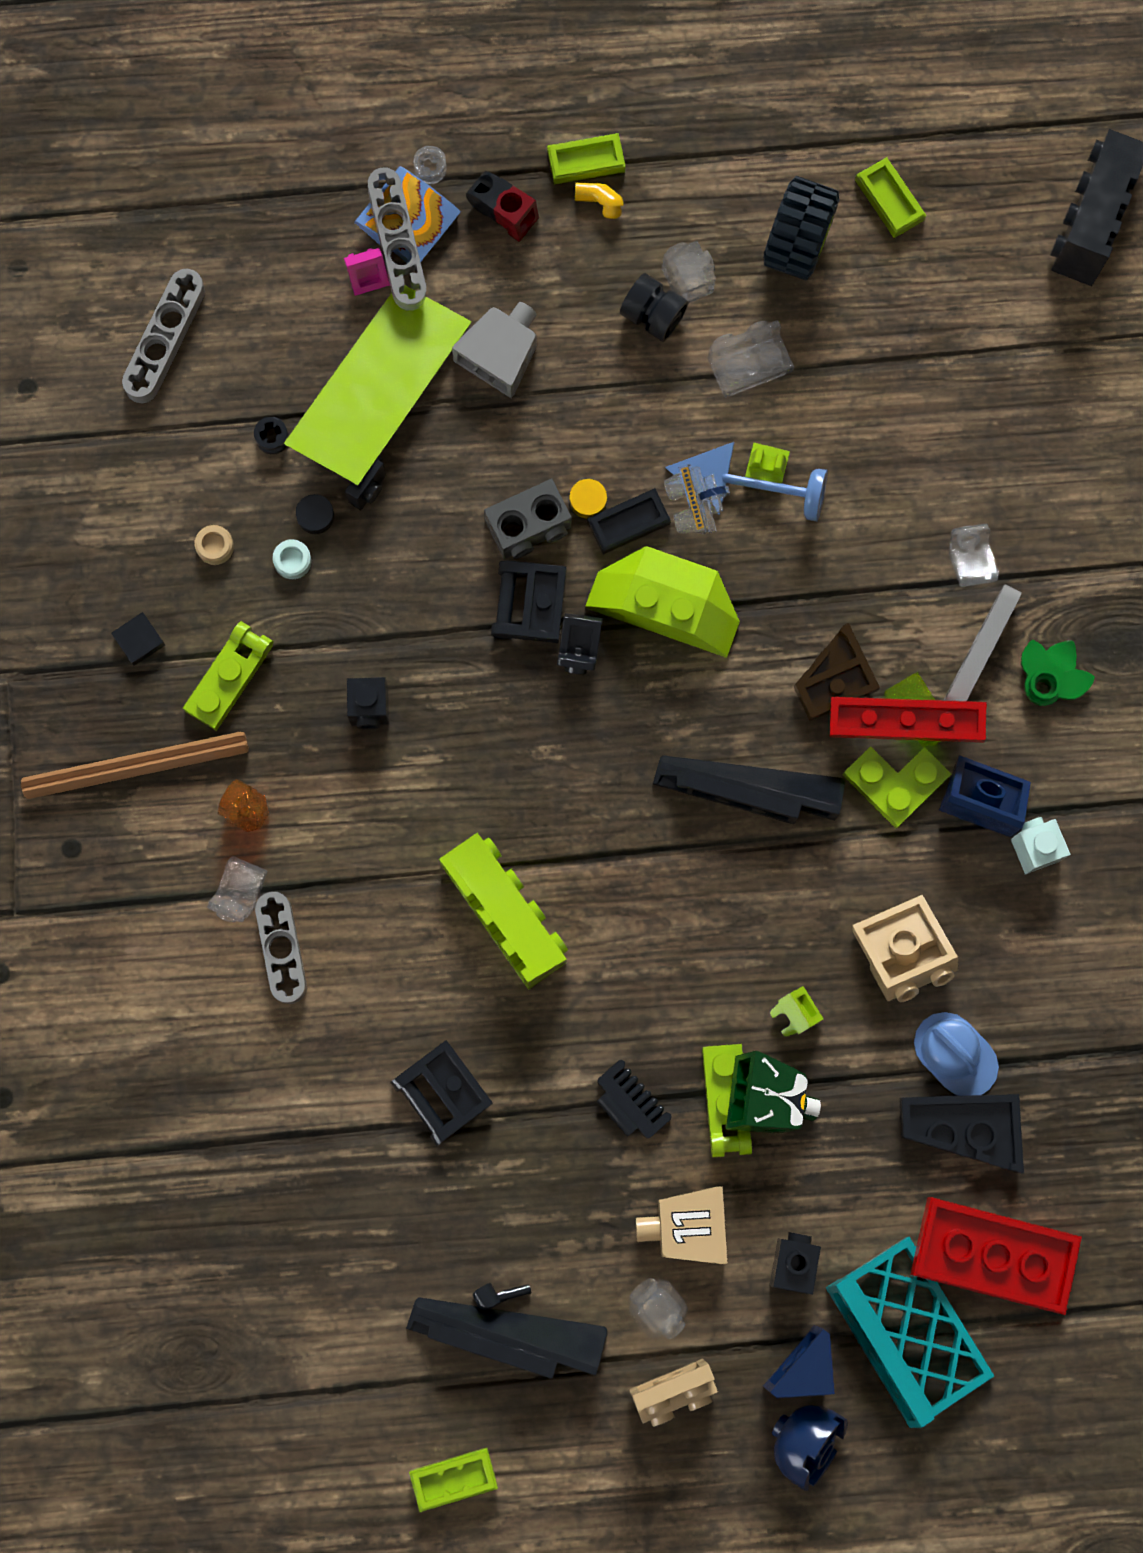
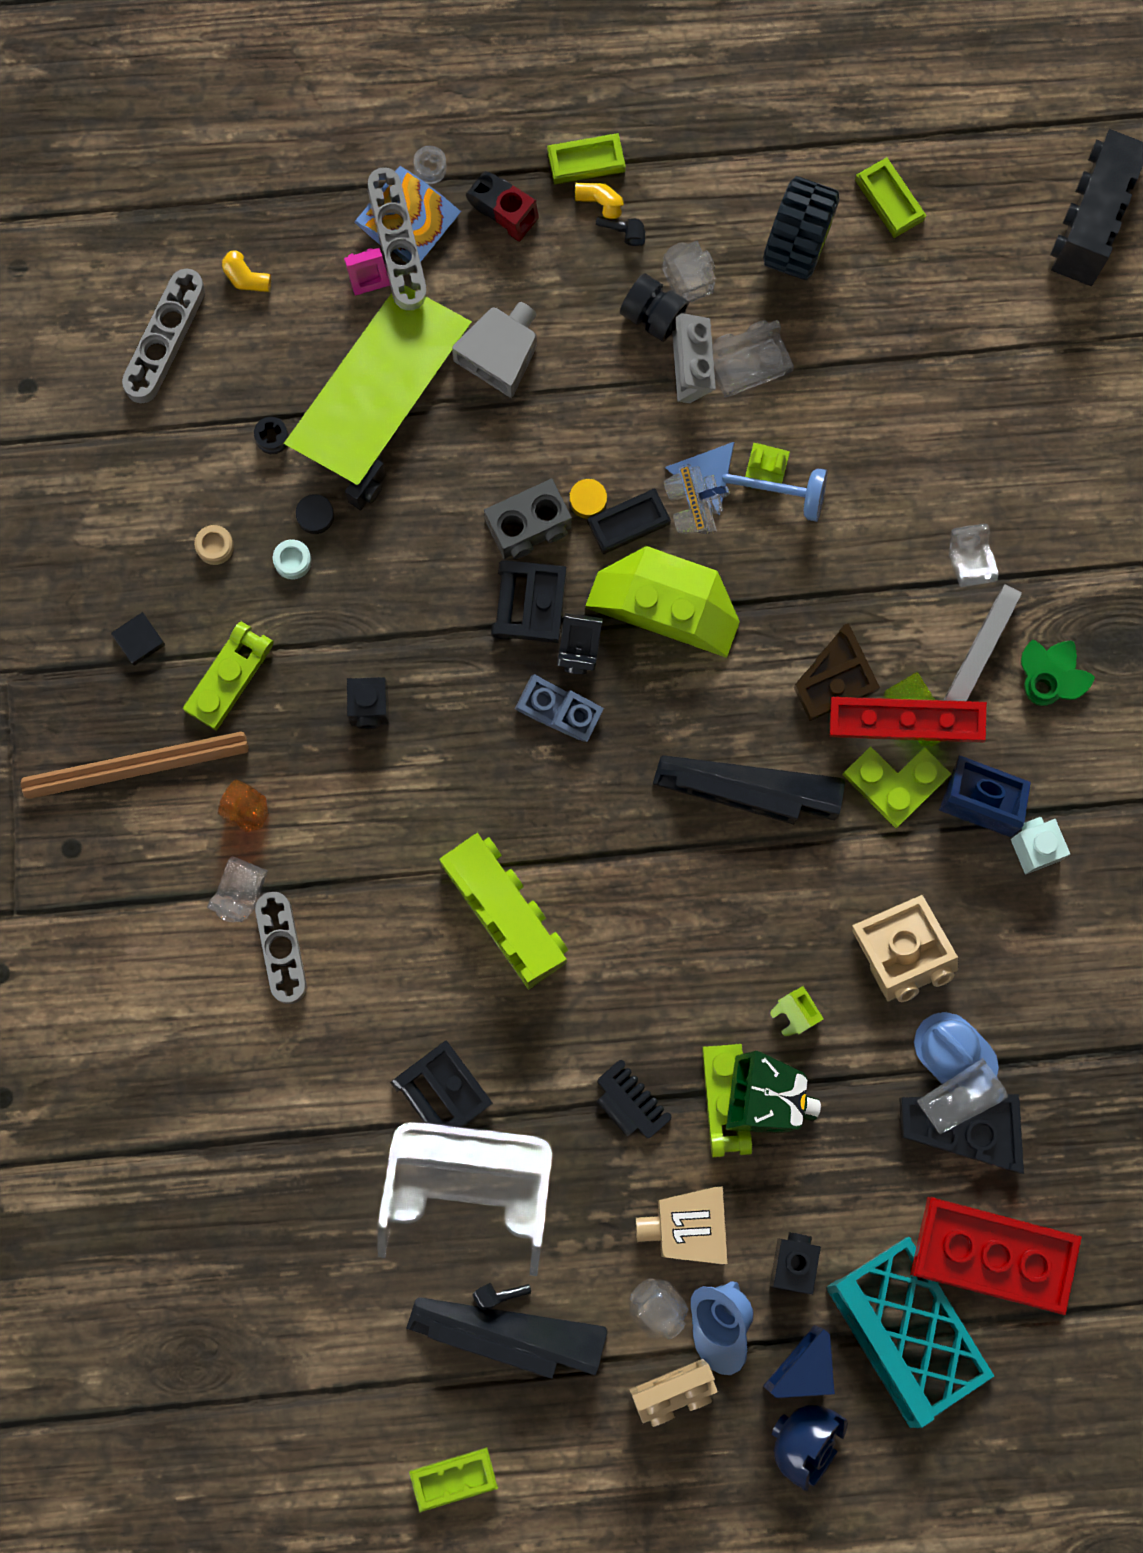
(241, 276): none -> yellow arm
(470, 1169): none -> clear windscreen
(559, 709): none -> sand blue slope
(632, 228): none -> black hand
(693, 357): none -> light grey bracket
(720, 1326): none -> medium blue piece
(963, 1097): none -> clear slope

